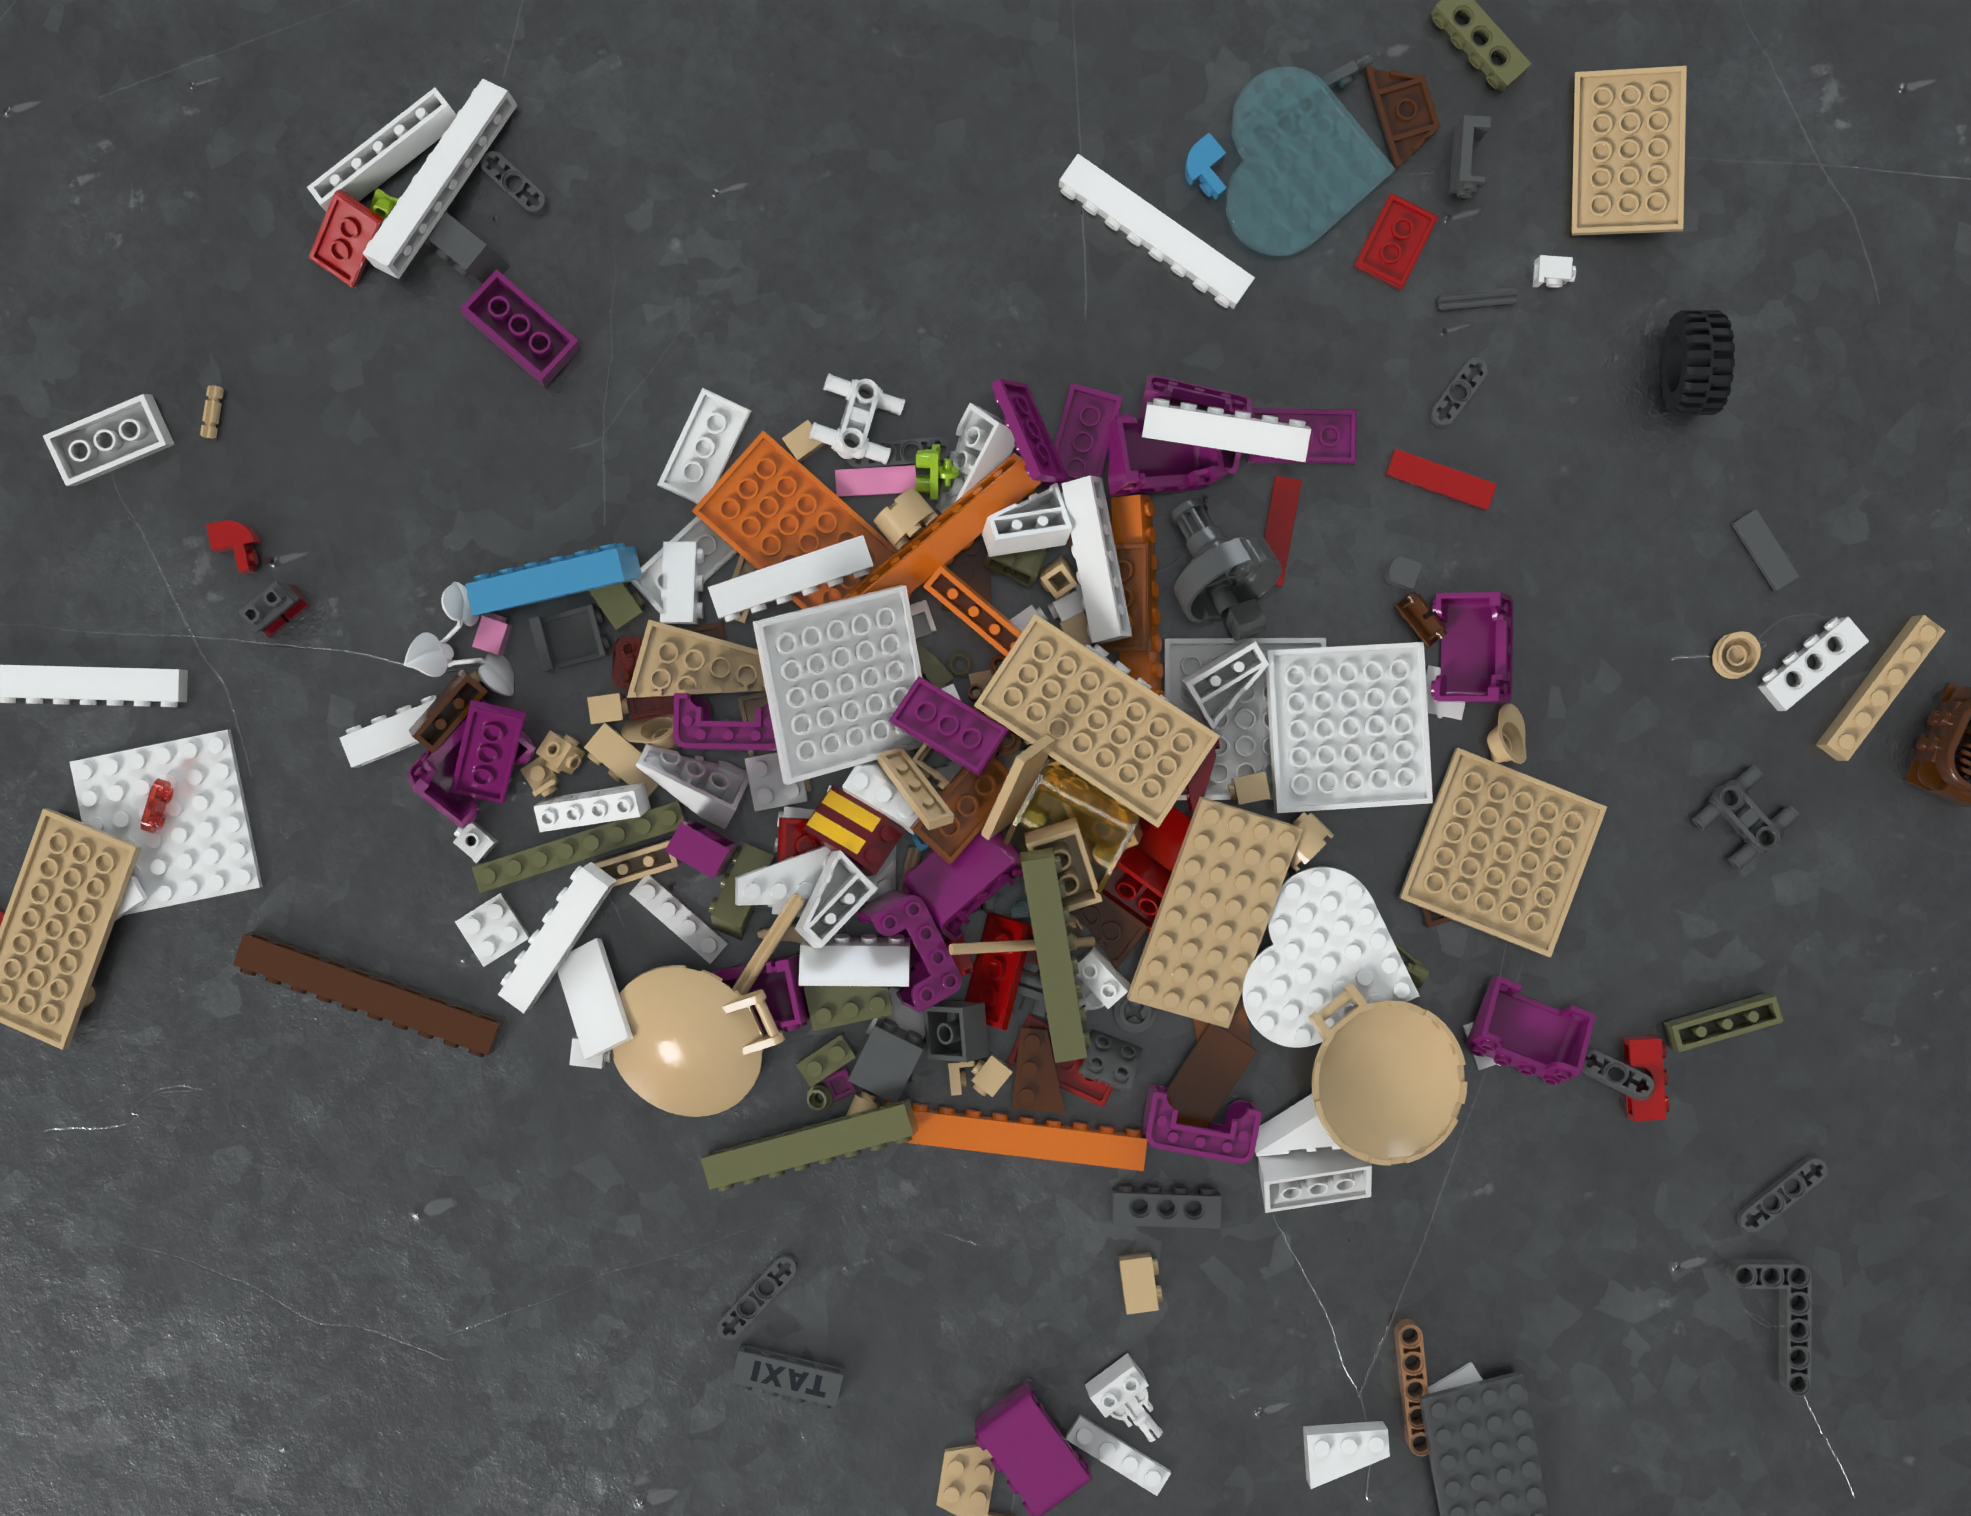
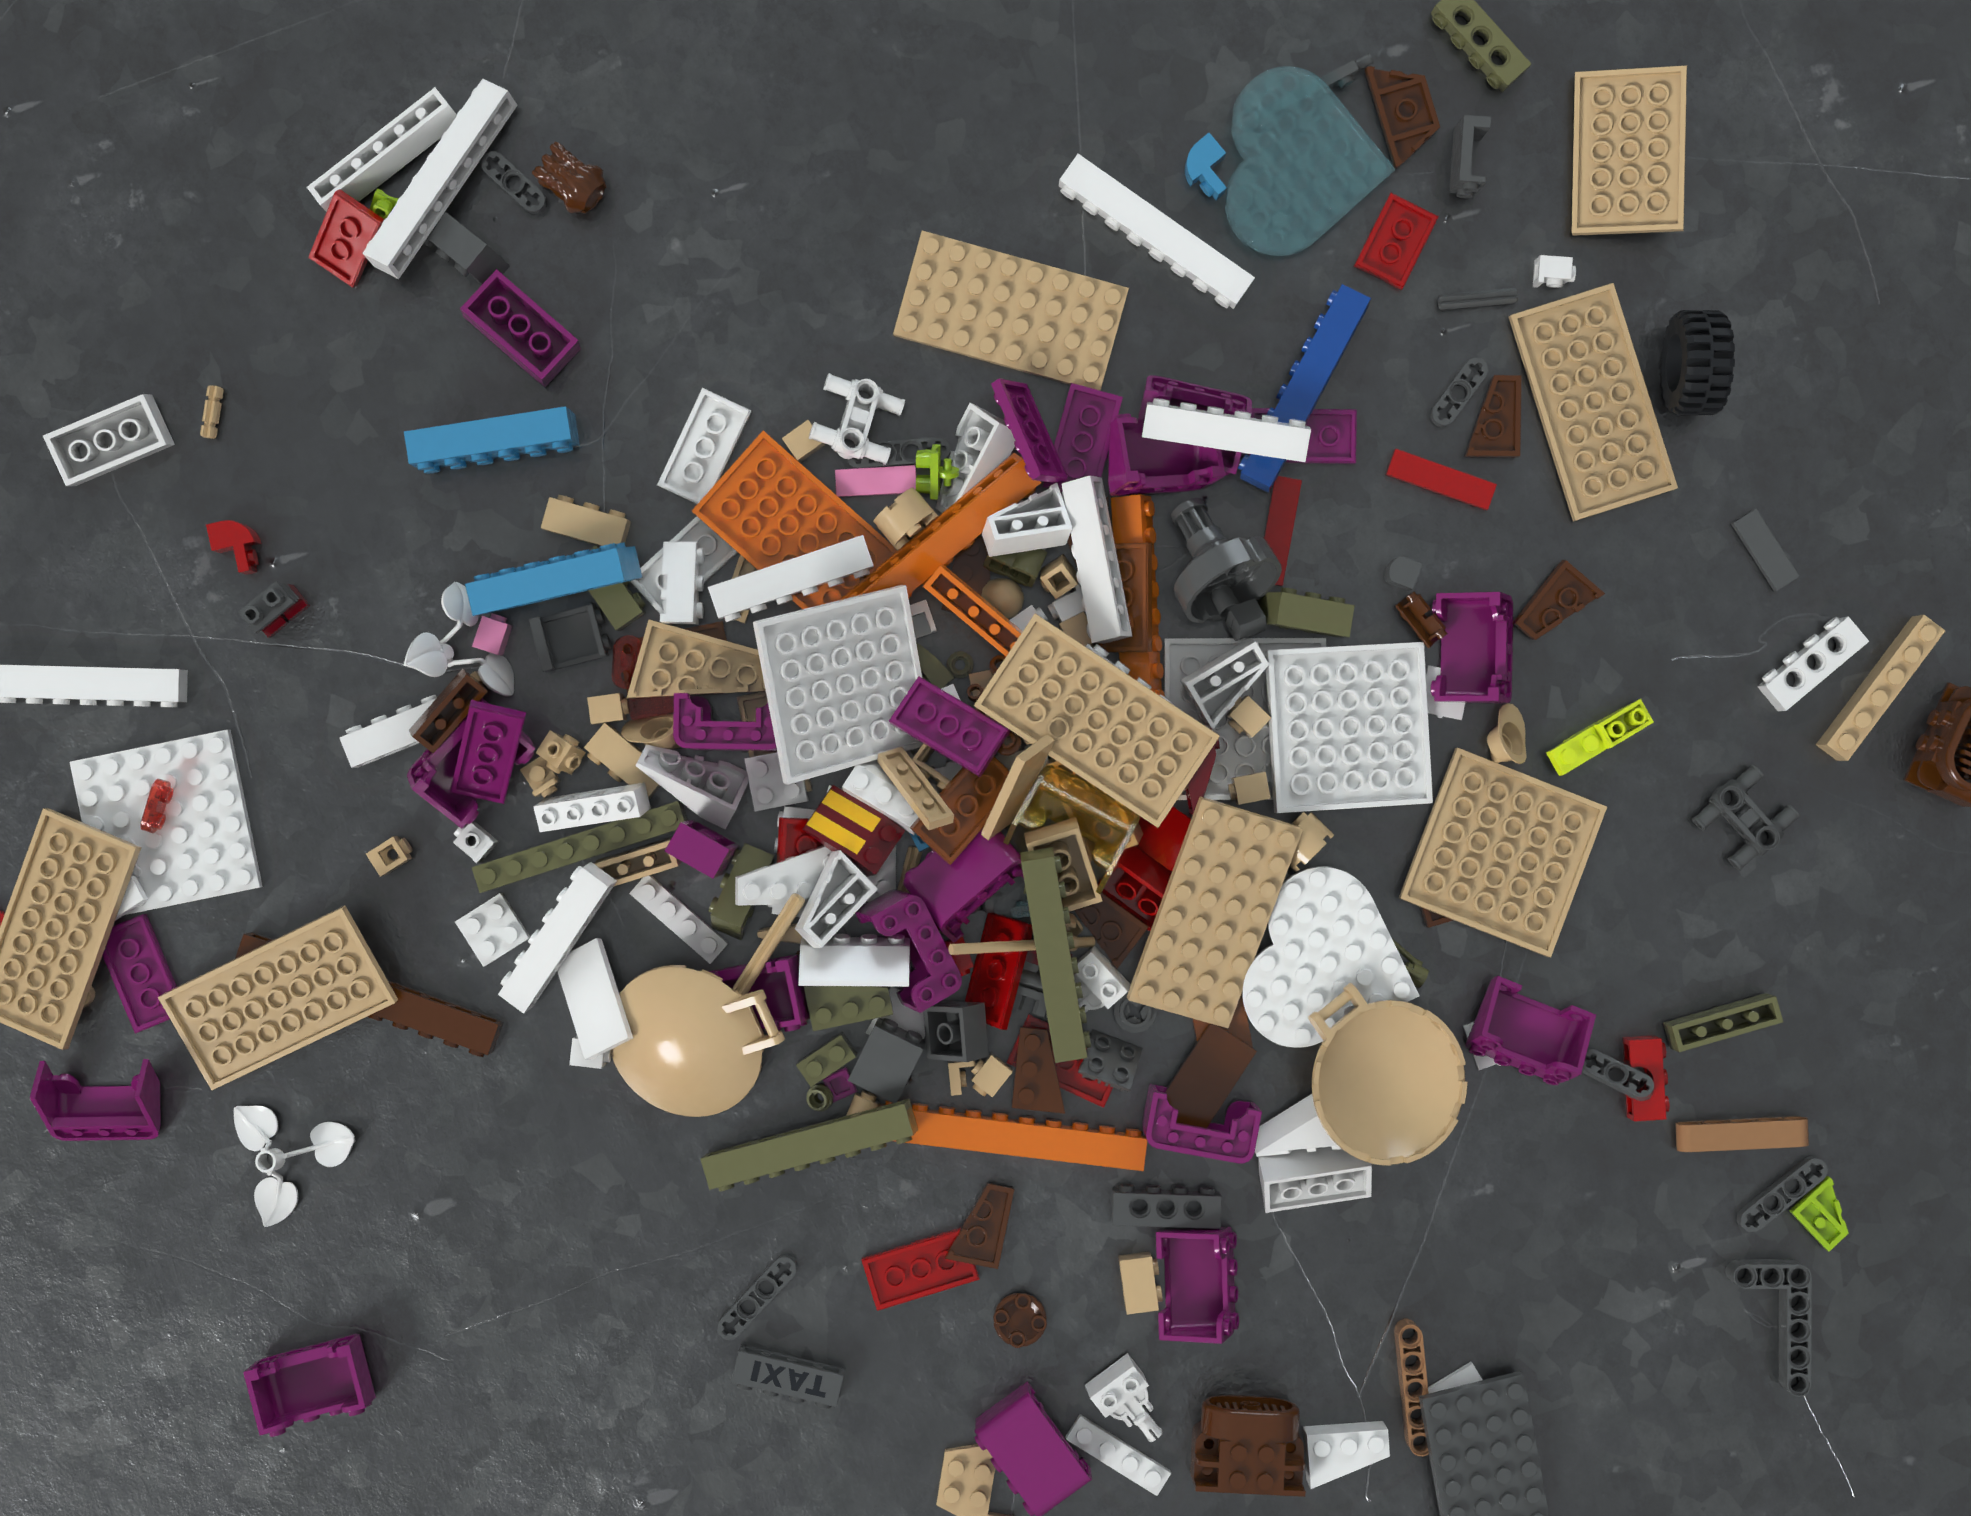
(98, 1111): none -> magenta windscreen
(138, 971): none -> magenta tile
(273, 1196): none -> white plant
(278, 998): none -> tan plate
(309, 1383): none -> magenta windscreen
(381, 857): none -> tan brick
(492, 439): none -> dark azure brick
(571, 179): none -> reddish brown piece
(585, 522): none -> tan brick
(916, 1270): none -> red tile
(984, 1230): none -> reddish brown wing
(1004, 596): none -> tan hair
(1010, 311): none -> tan plate
(1020, 1319): none -> reddish brown dish
(1198, 1284): none -> magenta windscreen
(1247, 717): none -> tan brick
(1248, 1447): none -> reddish brown brick
(1307, 612): none -> olive wedge
(1310, 376): none -> blue brick
(1499, 421): none -> reddish brown wing
(1558, 598): none -> reddish brown wing
(1593, 402): none -> tan plate
(1599, 737): none -> neon yellow slope
(1736, 654): tan piece -> none
(1742, 1134): none -> medium nougat beam
(1821, 1214): none -> lime wing

